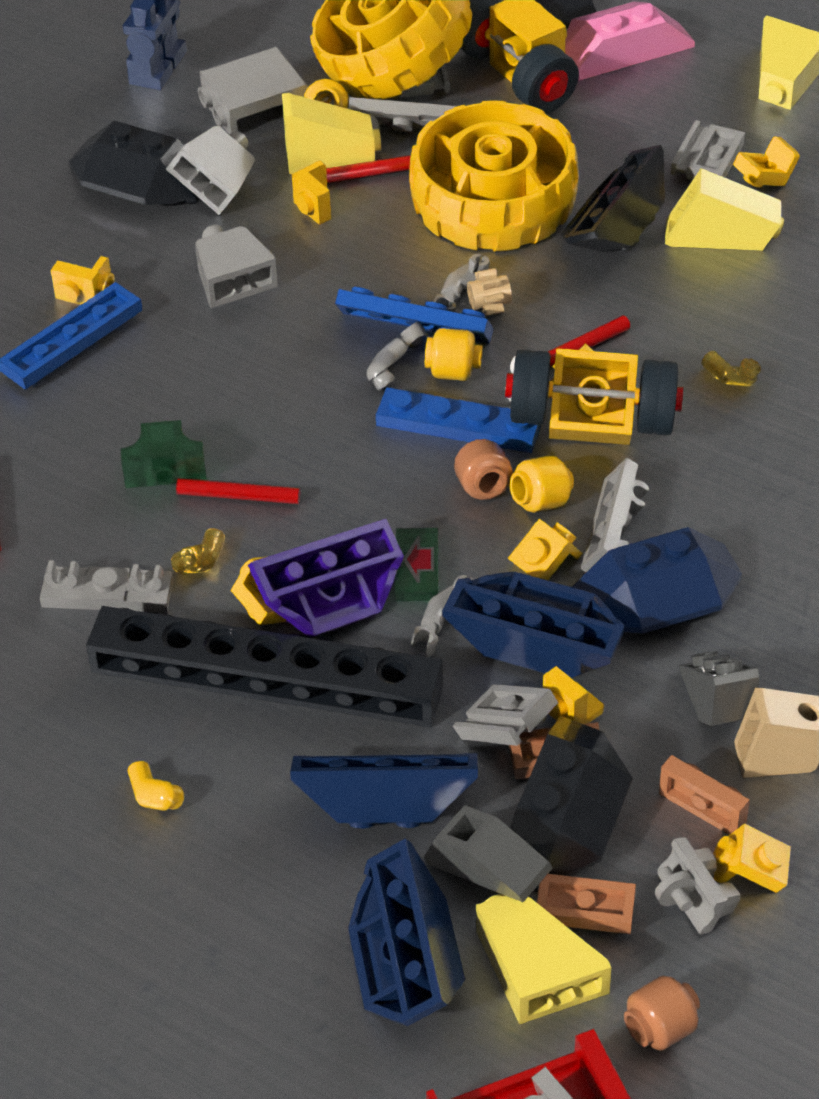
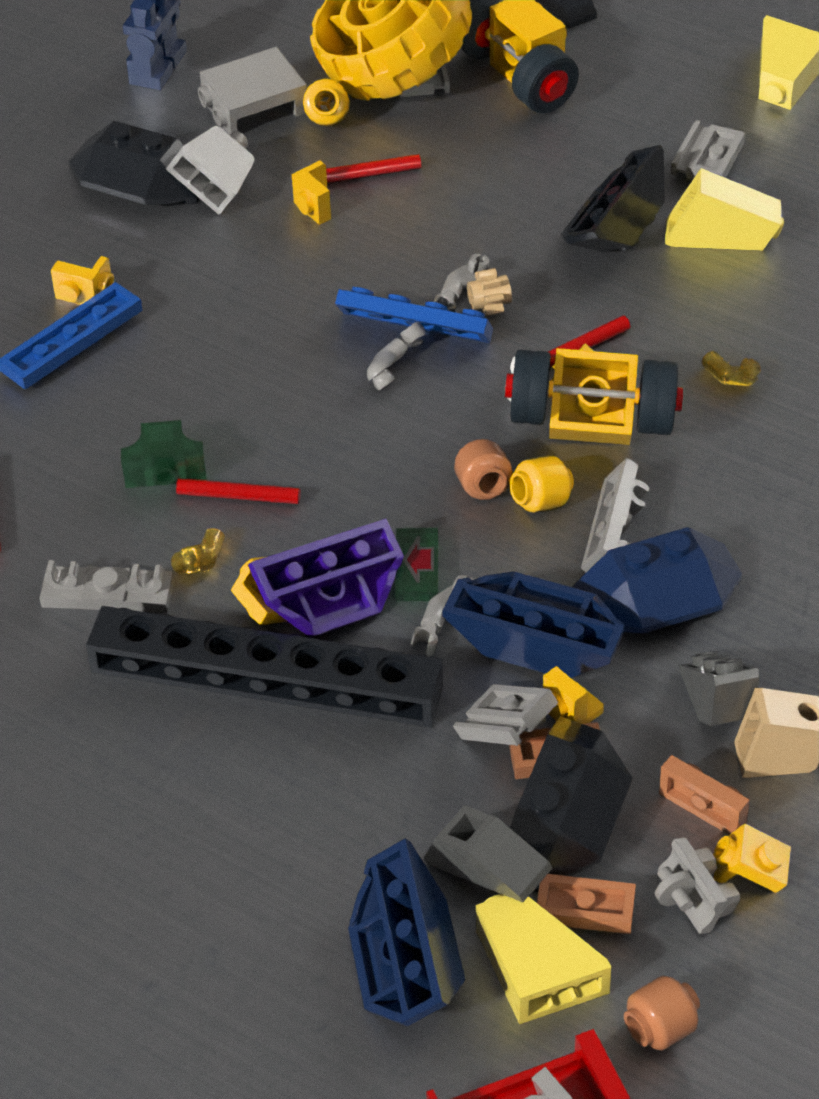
(153, 792): yellow arm -> none
(233, 265): light grey torso -> none
(326, 134): light yellow slope -> none
(384, 786): dark blue wedge -> none
(398, 114): light grey plate -> none
(453, 354): yellow head -> none
(454, 419): blue plate -> none
(494, 175): yellow wheel -> none
(544, 550): yellow bracket -> none
(623, 38): bright pink wedge -> none
(768, 168): yellow bracket -> none

